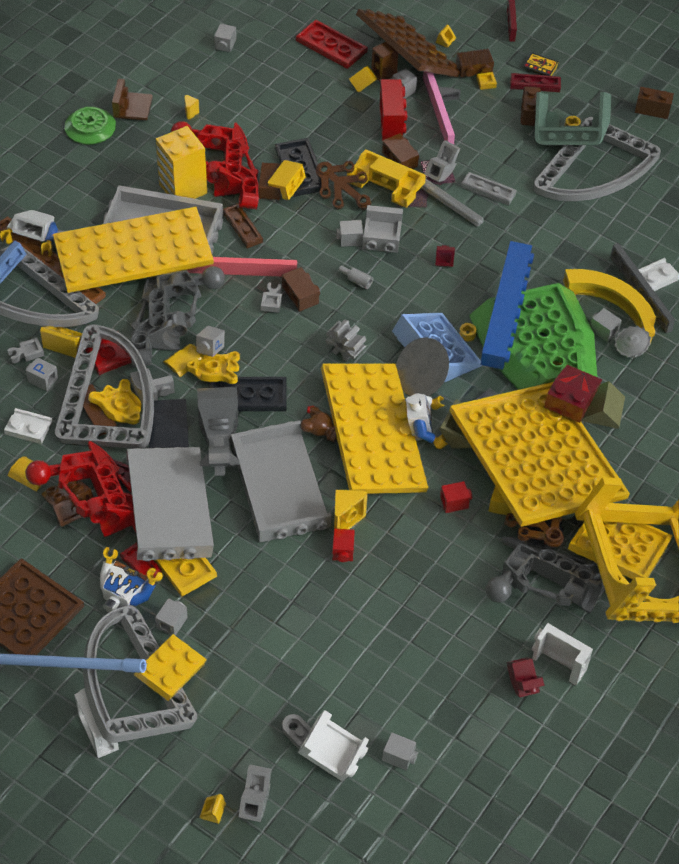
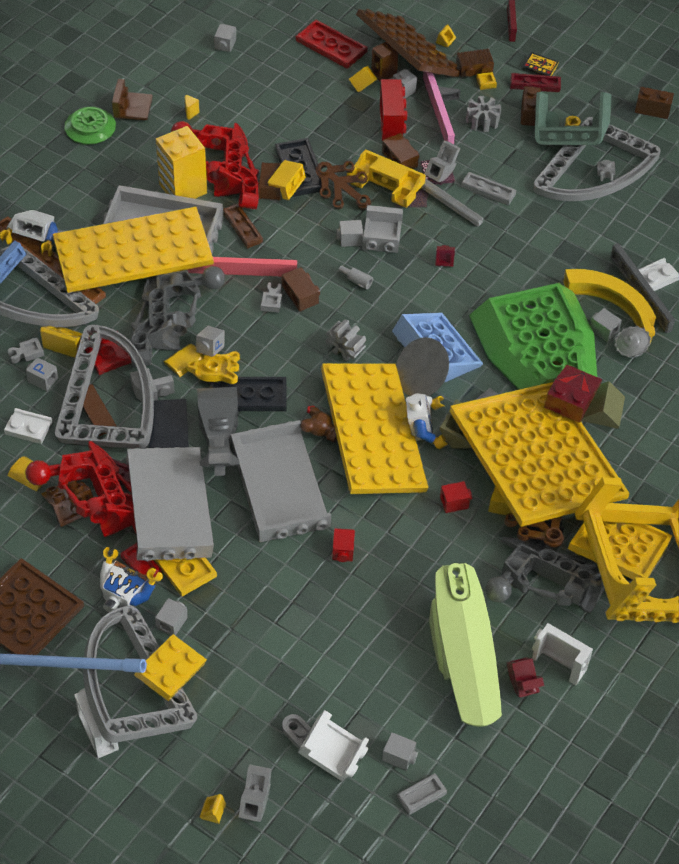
(118, 403): yellow tile -> none
(349, 508): yellow slope -> none
(422, 794): none -> light grey tile
(465, 644): none -> yellowish green piece
(468, 327): yellow bush -> none
(483, 113): none -> light grey gear
(506, 305): blue brick -> none
(606, 169): none -> light grey plate

